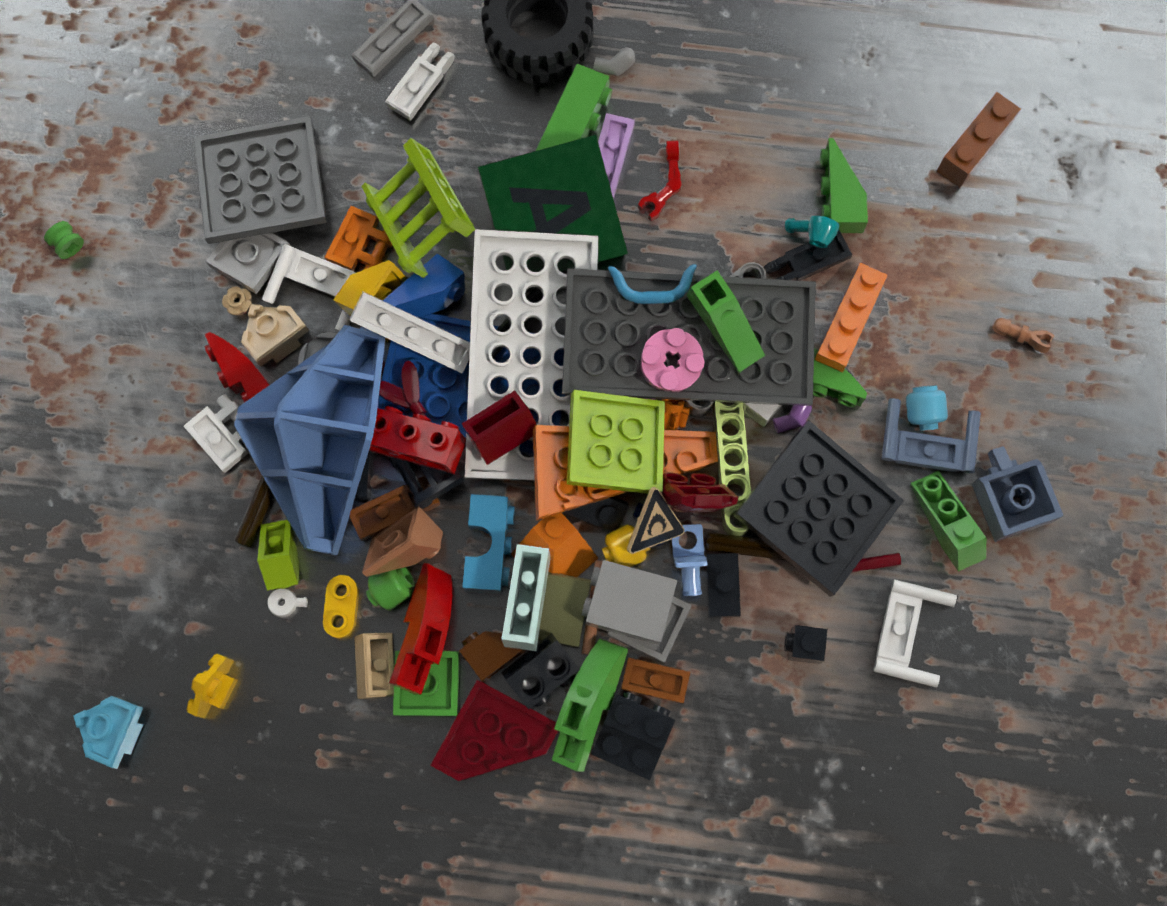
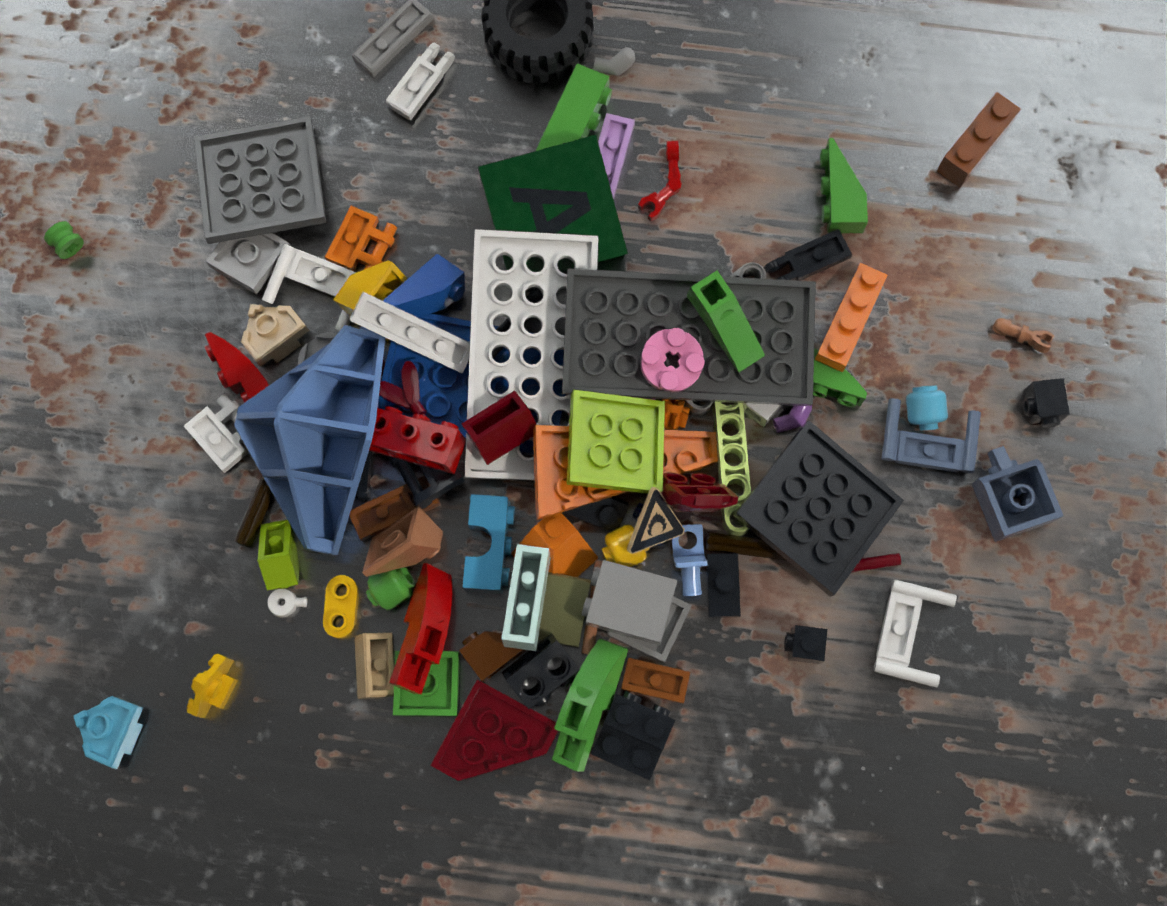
(242, 306): tan plate -> none
(441, 199): lime fence -> none
(653, 297): dark azure animal -> none
(820, 229): teal bar -> none
(950, 521): bright green slope -> none
(1046, 402): none -> black brick

